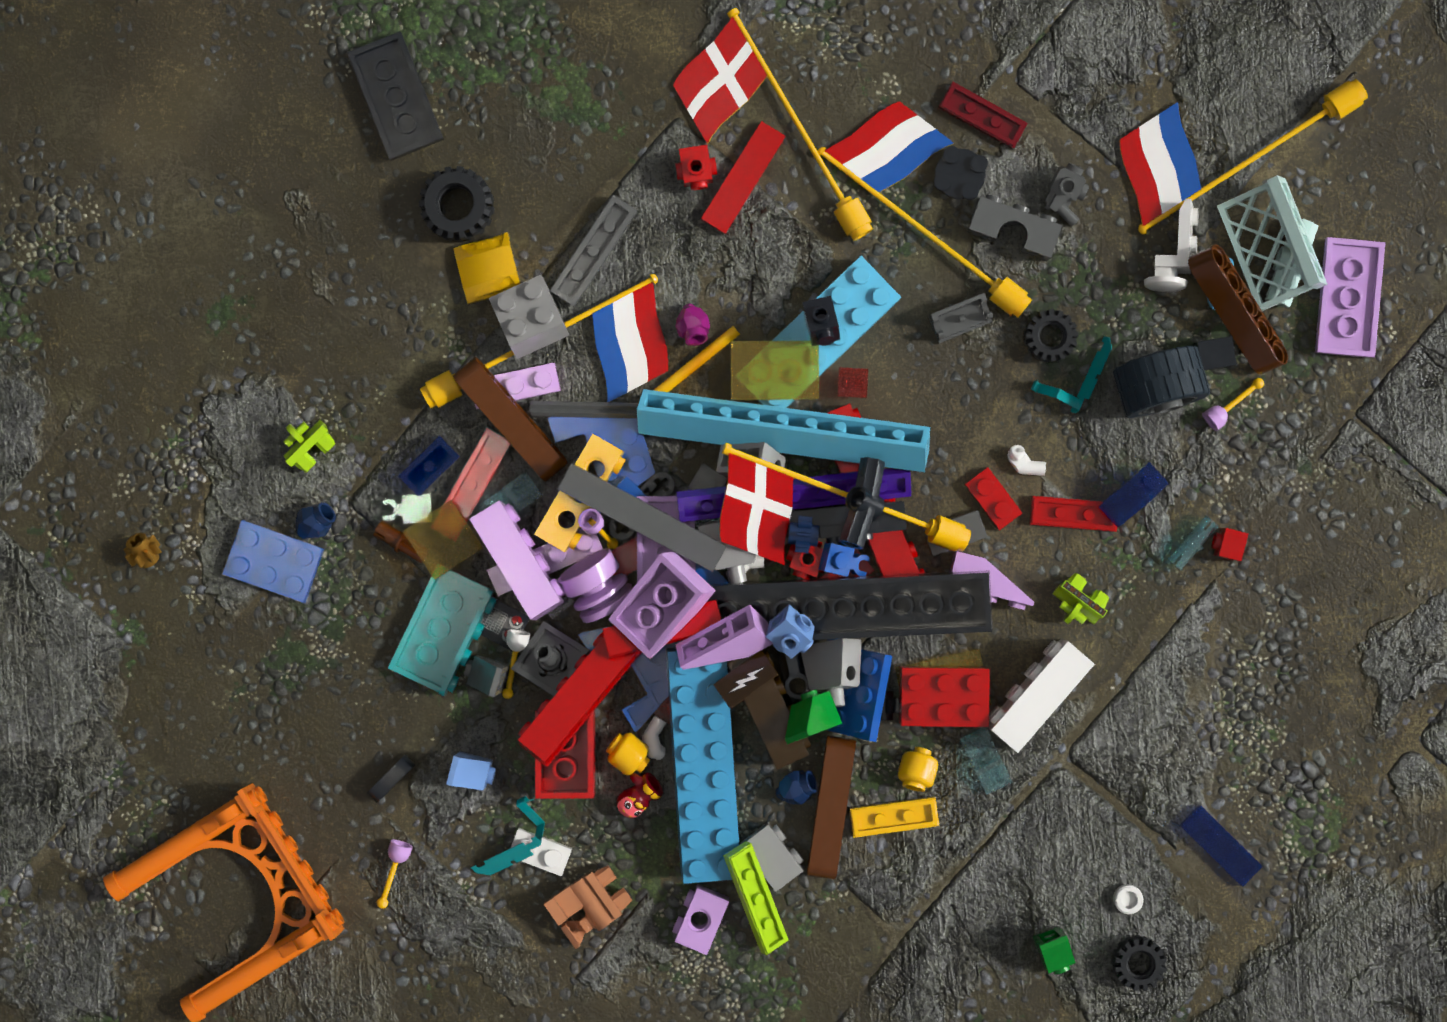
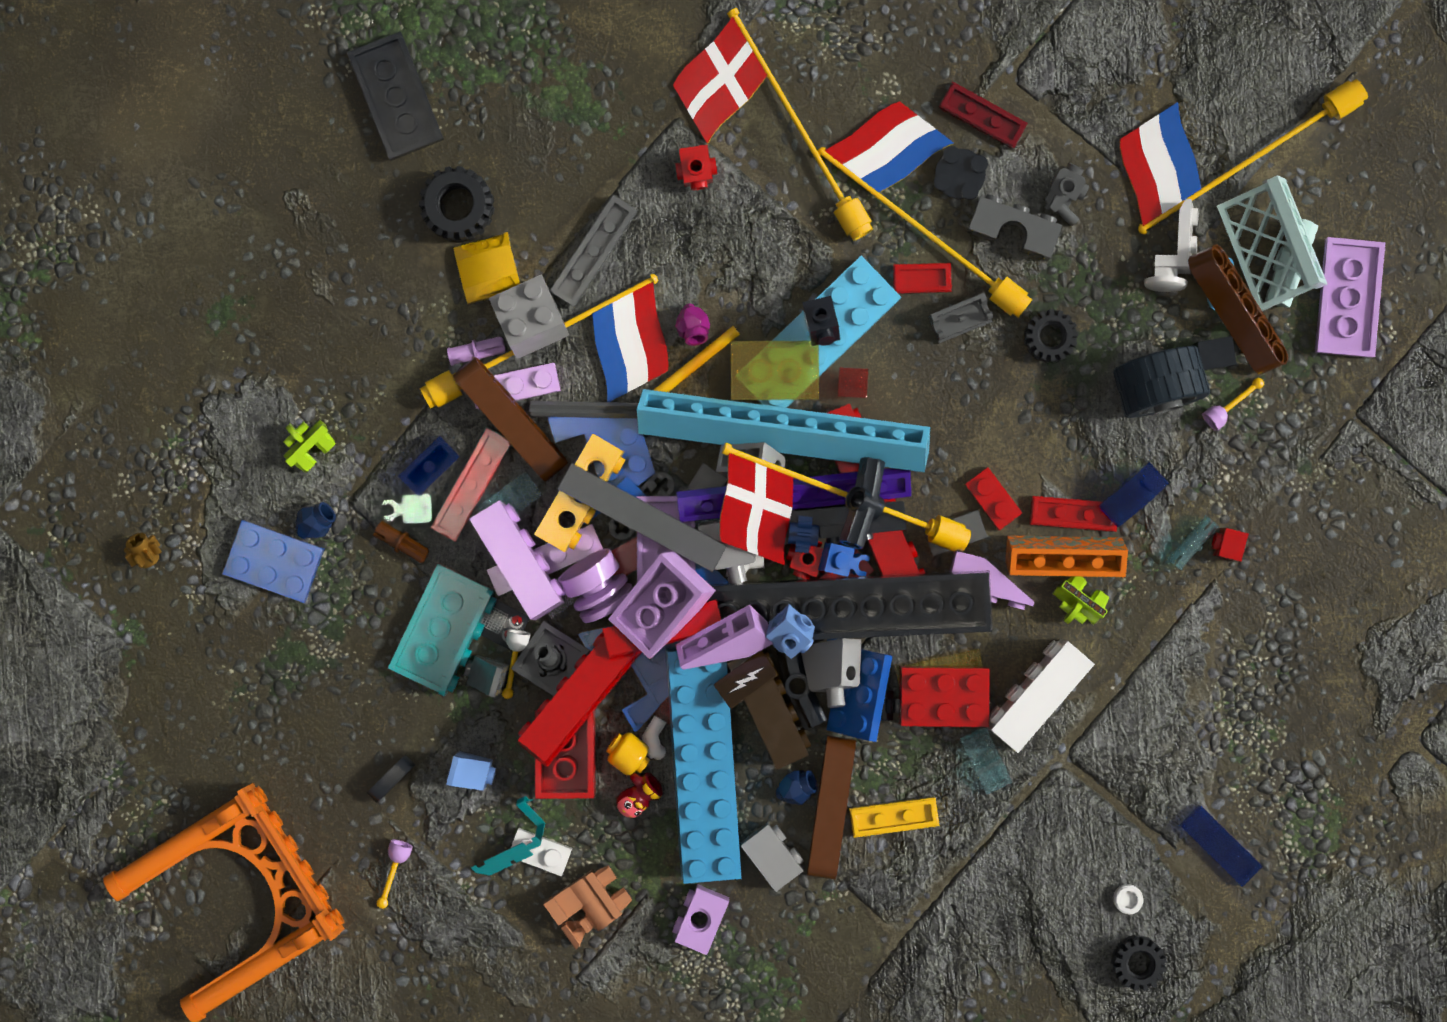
(442, 540): clear yellow tile -> none
(476, 349): none -> lavender axle
(595, 526): lavender hinge -> none
(743, 177): red tile -> none
(755, 897): lime tile -> none
(811, 716): green slope -> none
(918, 769): yellow head -> none
(922, 278): none -> red tile
(1023, 464): white arm -> none
(1054, 950): green slope -> none
(1066, 556): none -> orange brick
(1088, 384): teal piece -> none

